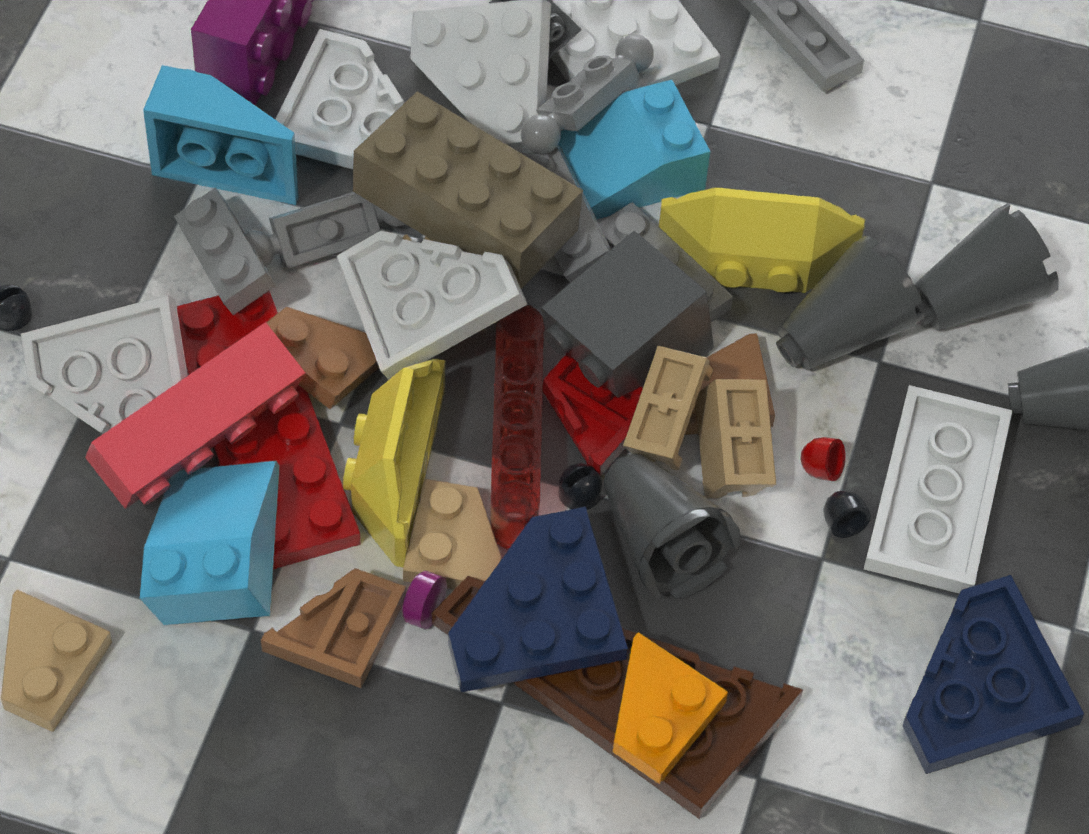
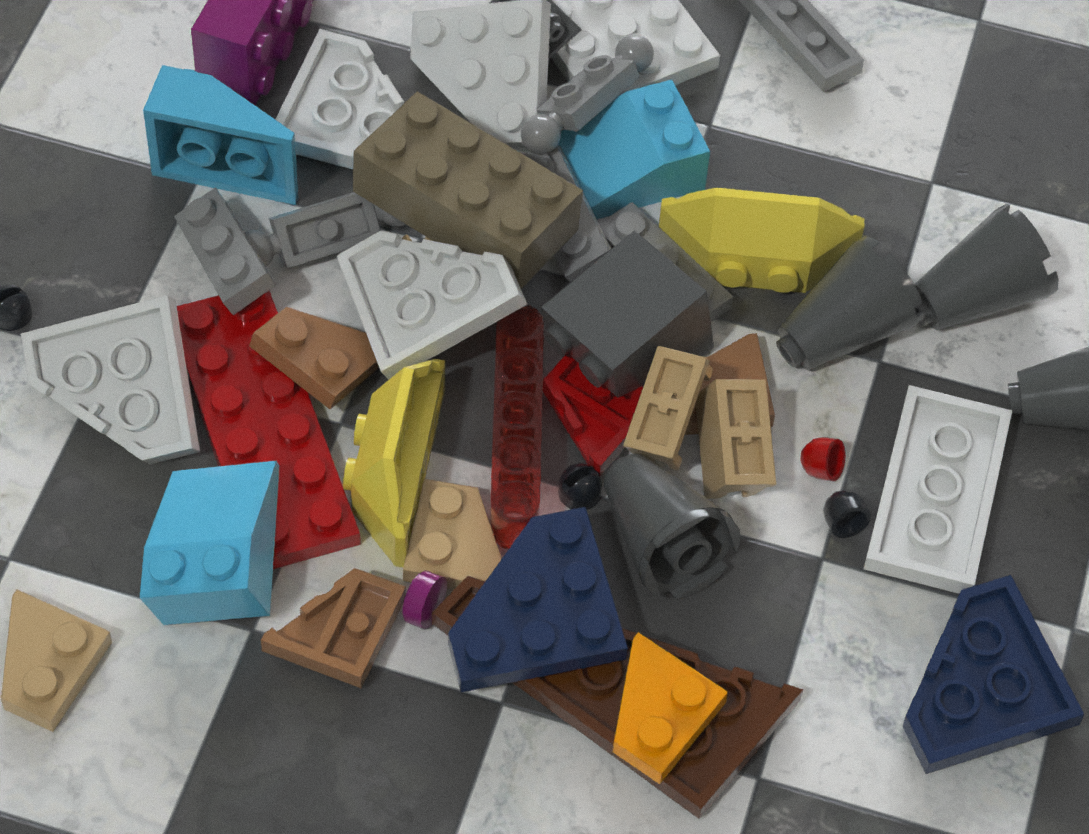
(195, 416): coral brick -> none

